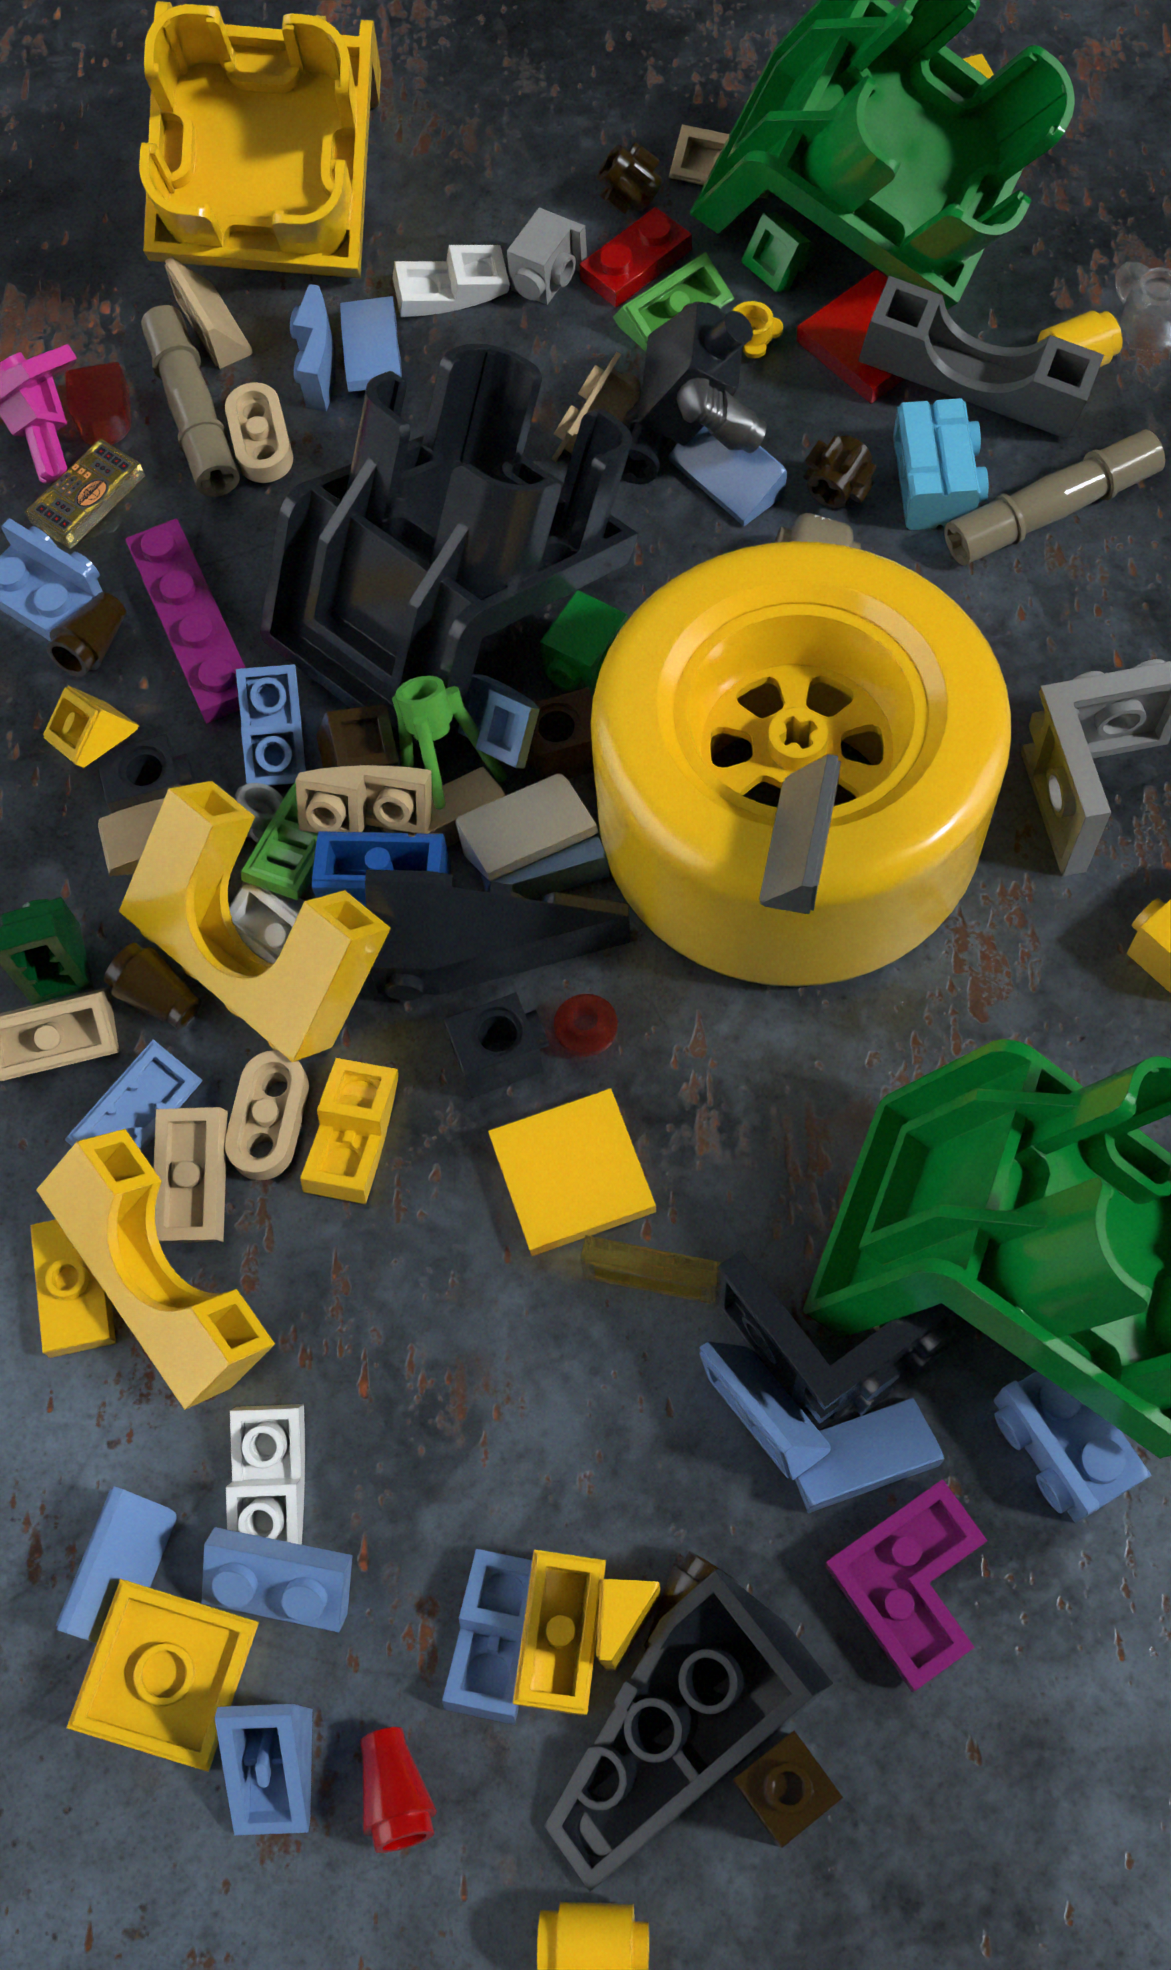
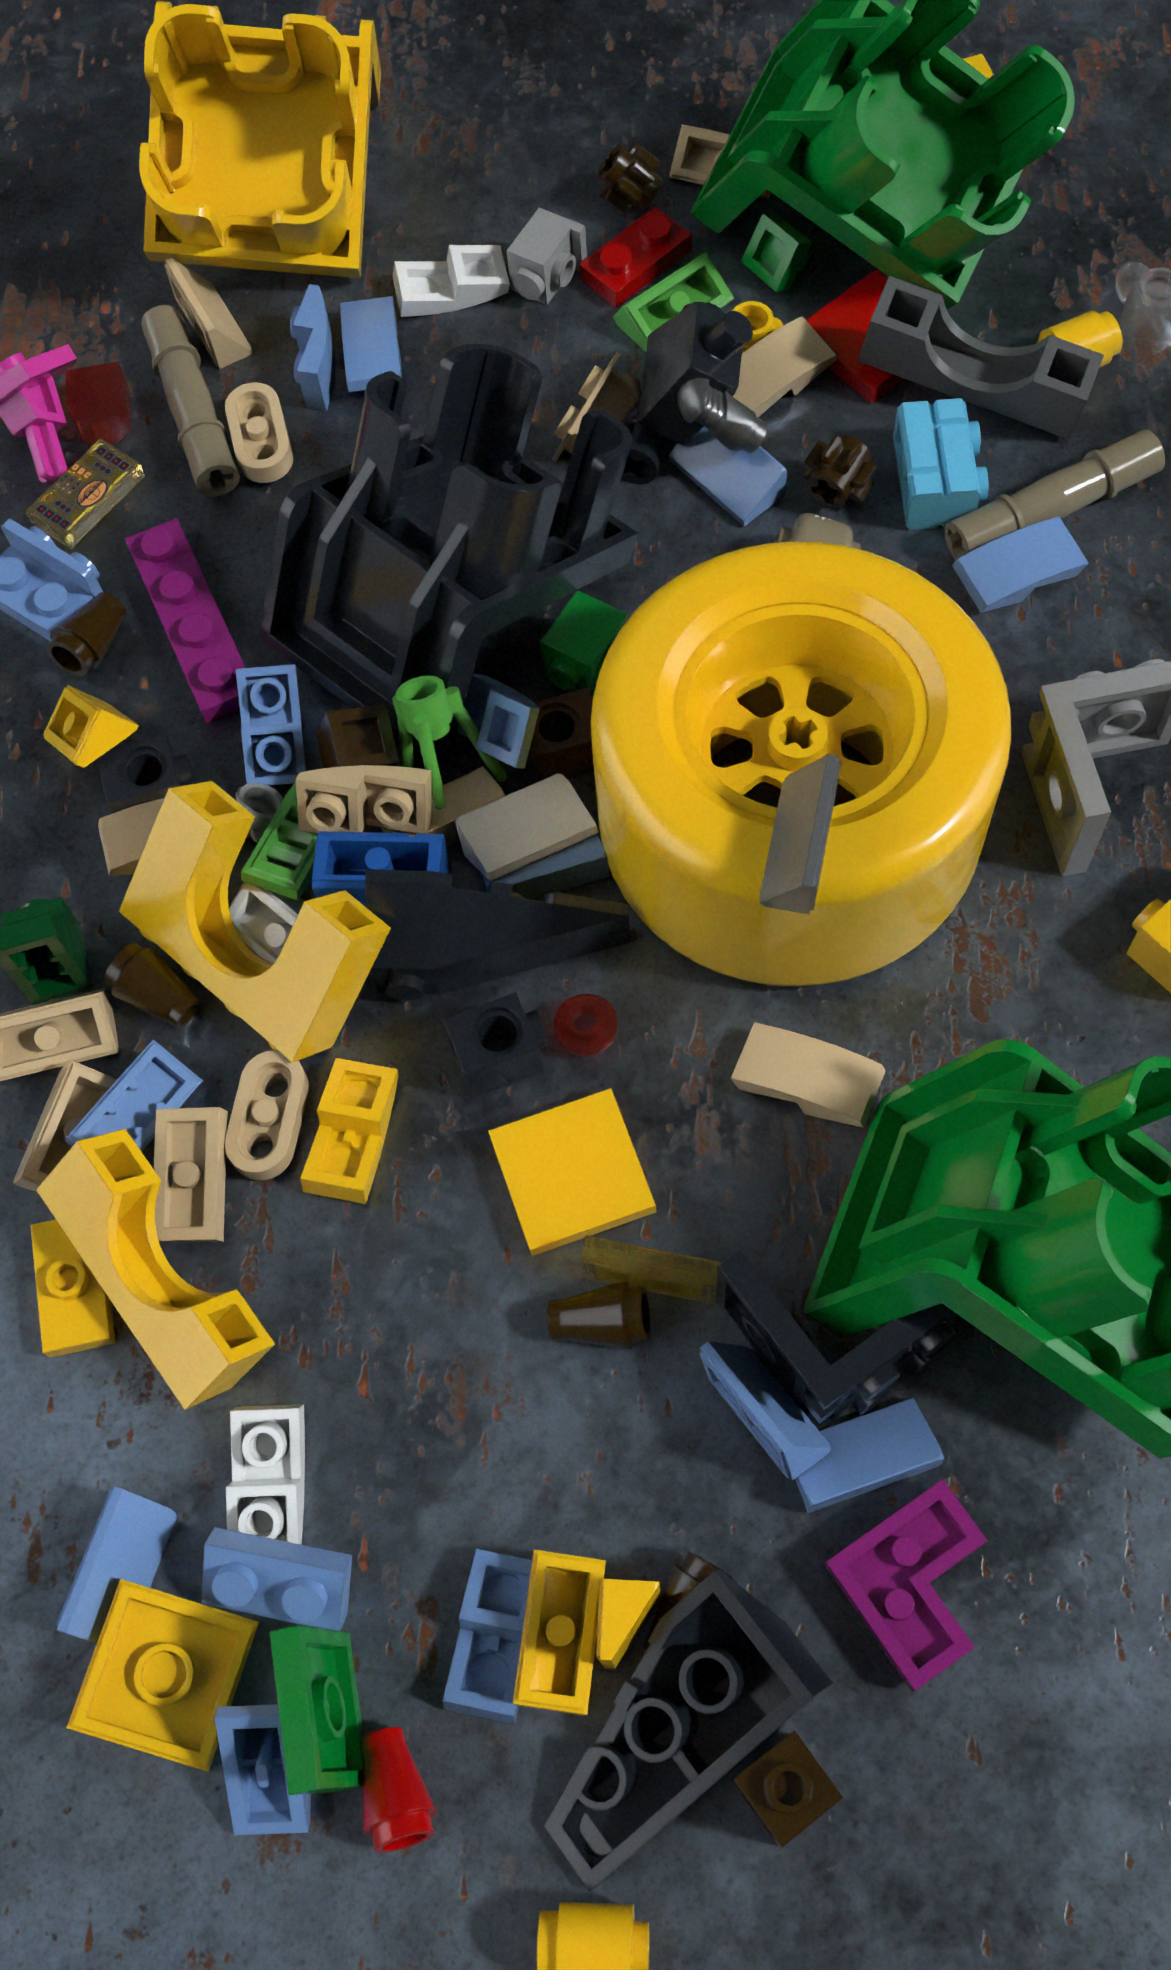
(70, 1100): none -> tan slope
(318, 1709): none -> green tile
(603, 1316): none -> dark brown cone
(781, 363): none -> tan slope
(810, 1072): none -> tan slope
(1018, 563): none -> medium blue slope
(1077, 1451): medium blue bracket -> none

